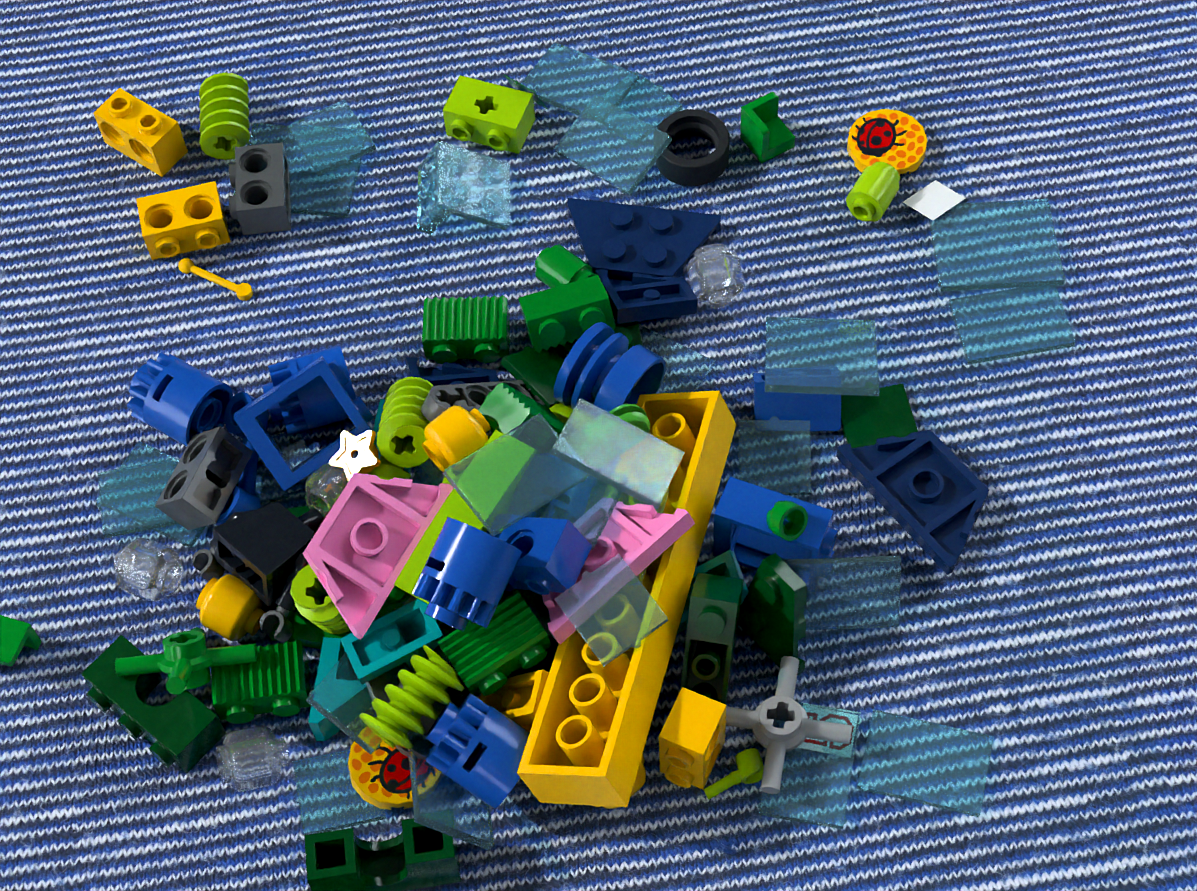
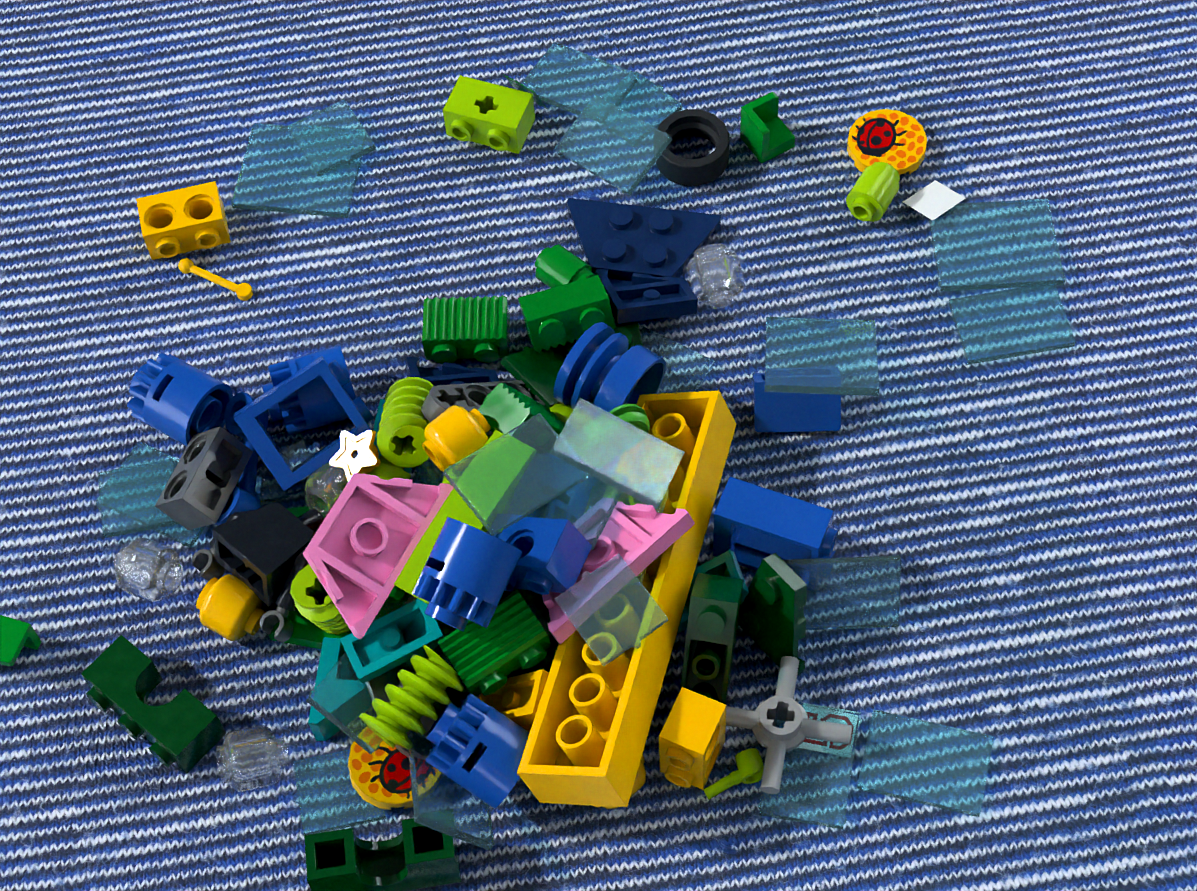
(140, 132): yellow brick -> none
(186, 660): green bar -> none
(223, 115): lime piece -> none
(261, 189): dark grey brick -> none
(273, 684): green brick -> none
(462, 185): clear light blue bracket -> none
(775, 454): clear light blue piece -> none
(791, 512): green hinge -> none
(876, 416): dark green piece -> none
(922, 490): dark blue wing -> none

